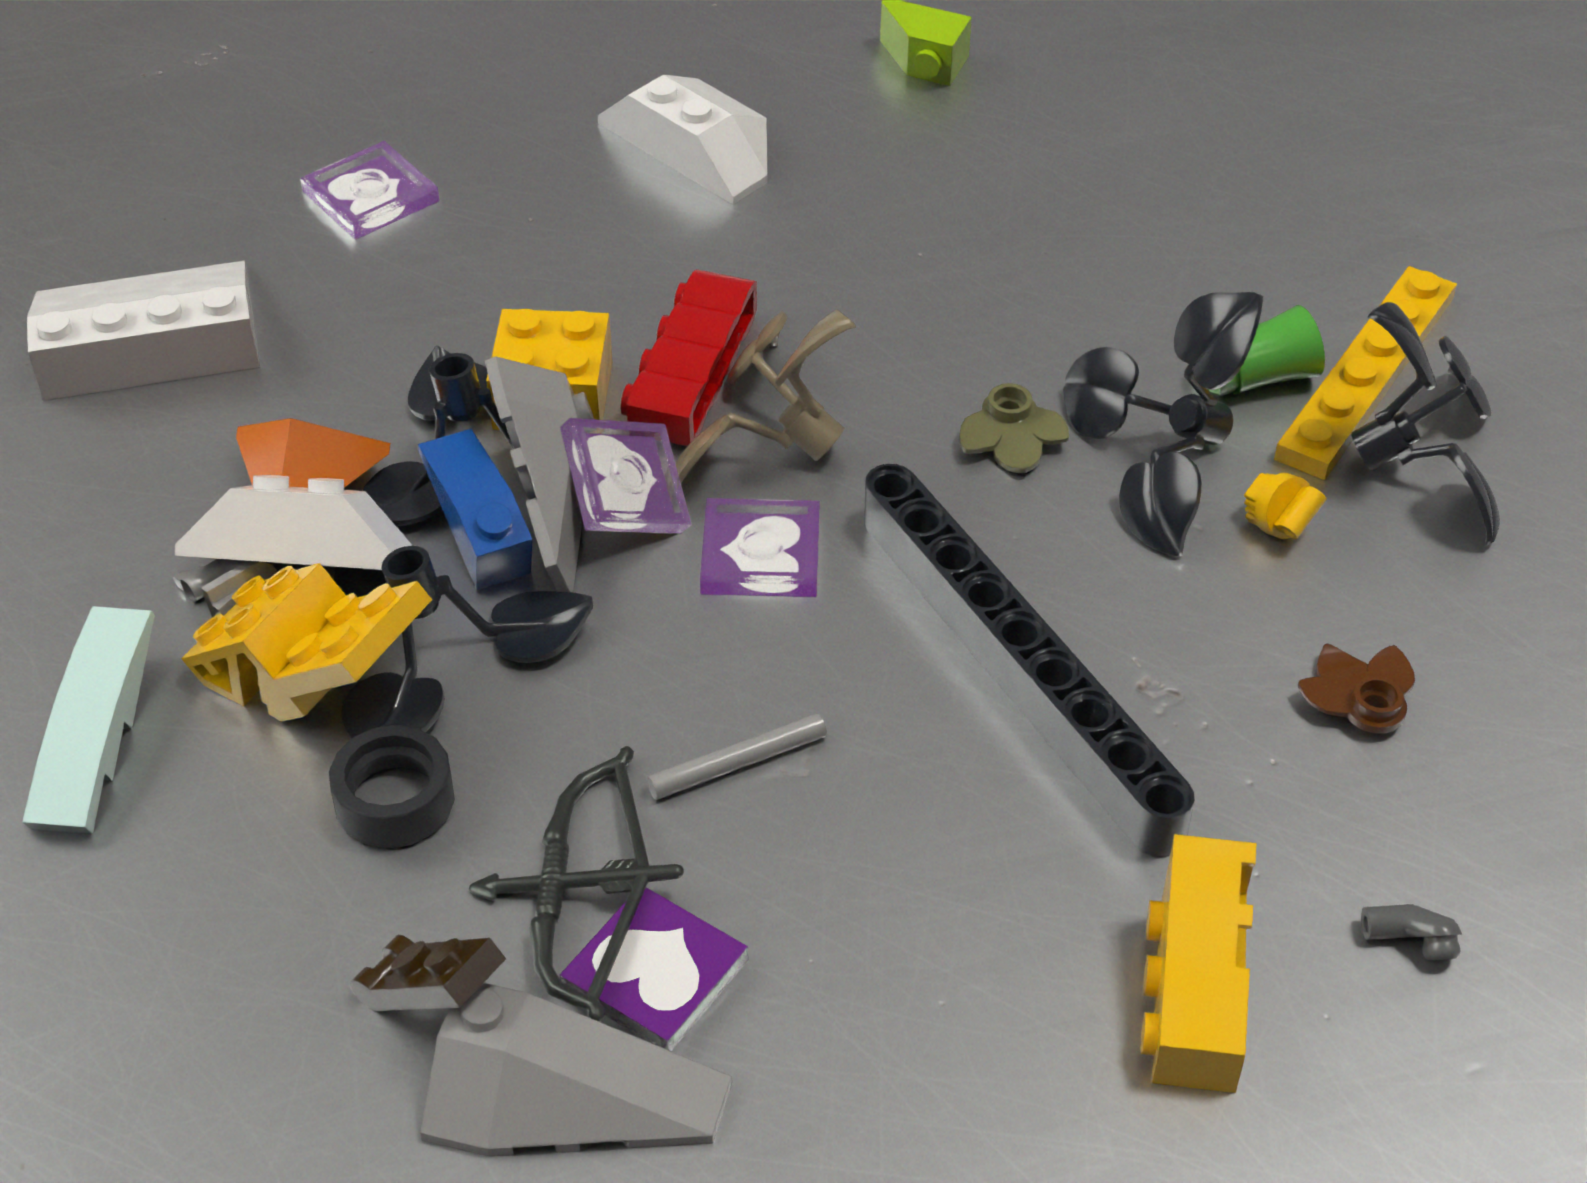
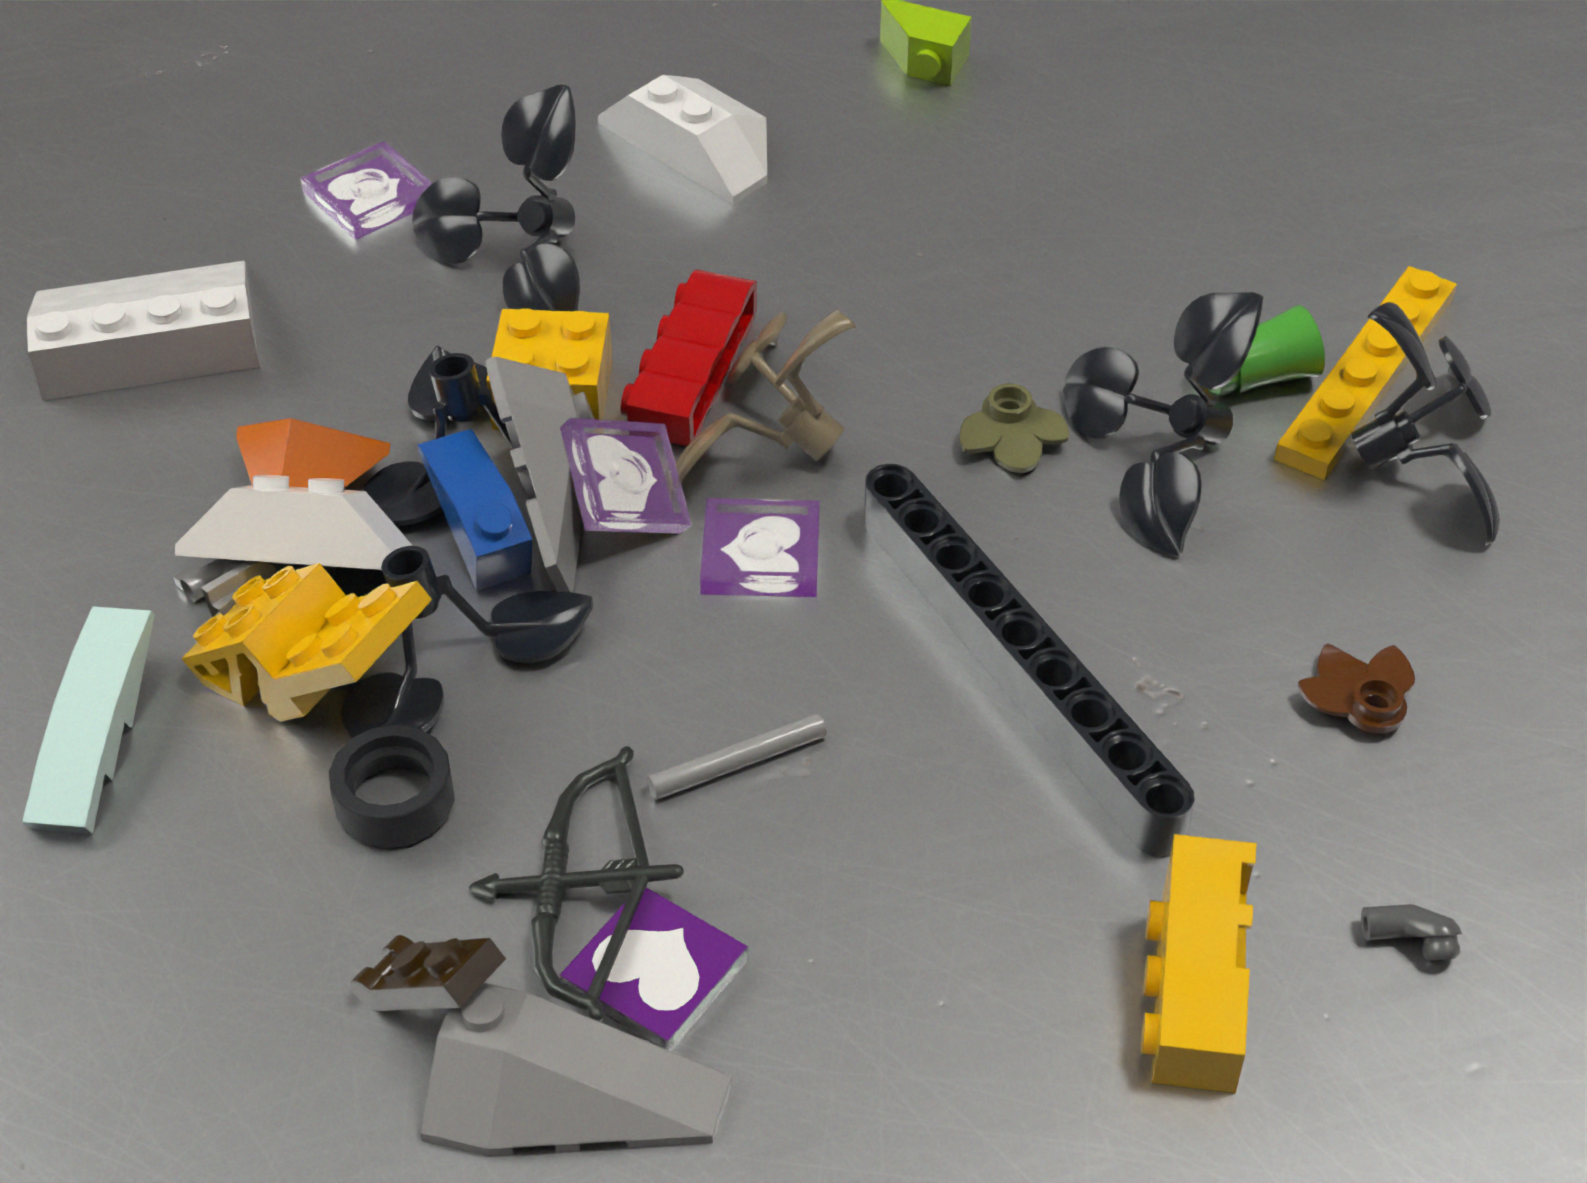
(447, 216): none -> black plant
(1282, 504): yellow piece -> none

